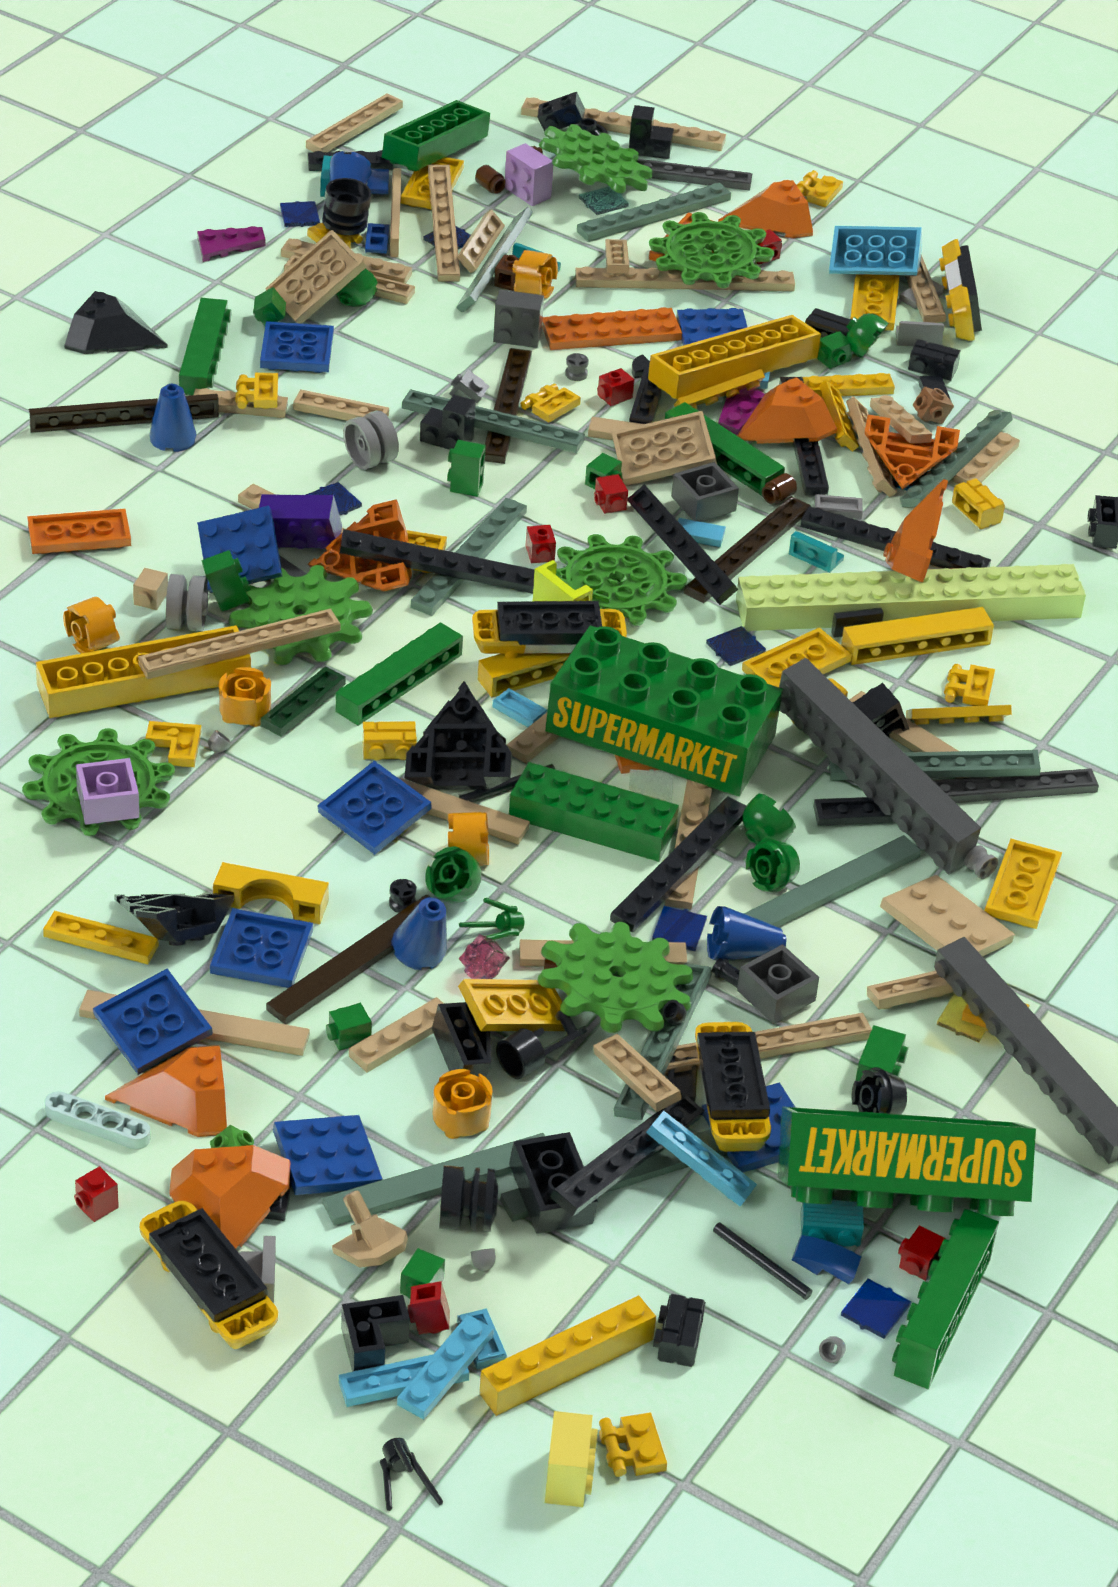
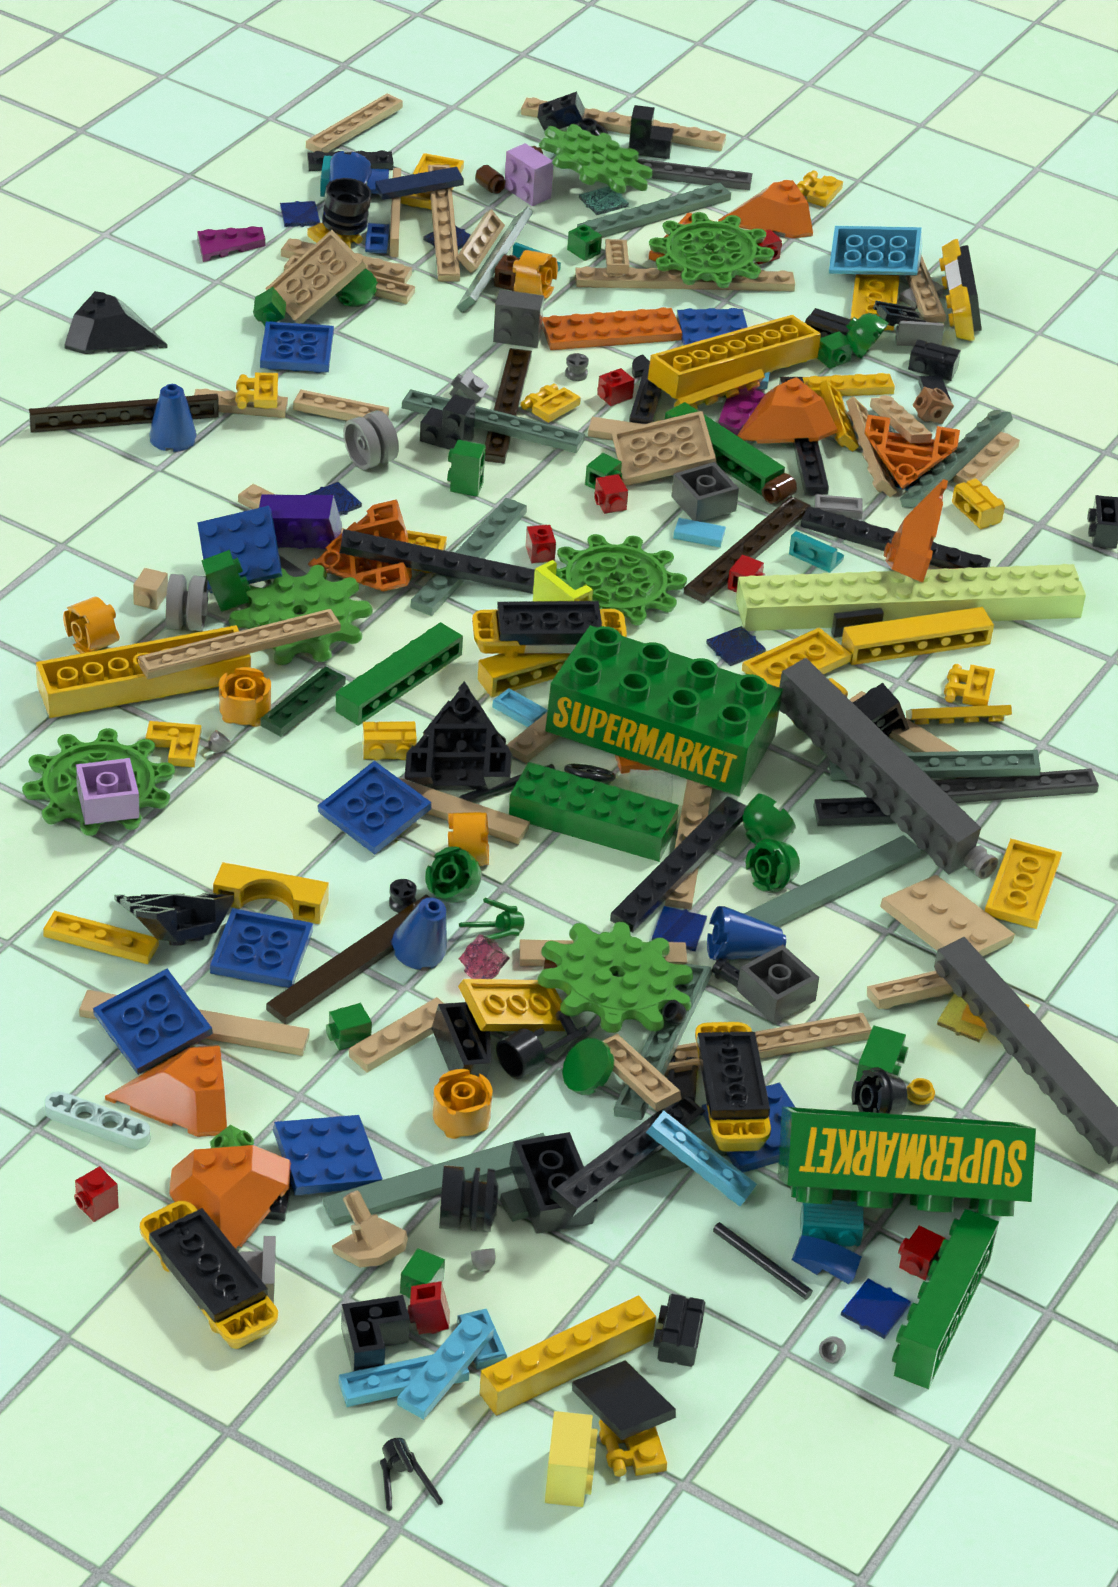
(79, 531): orange plate -> none
(205, 345): green brick -> none
(419, 183): none -> dark blue tile
(435, 135): green brick -> none
(584, 242): none -> green brick
(587, 1066): none -> green tile
(590, 772): none -> black piece
(623, 1400): none -> black tile
(682, 544): black plate -> none
(744, 567): none -> red brick
(895, 313): none -> black plate
(920, 1091): none -> yellow plate

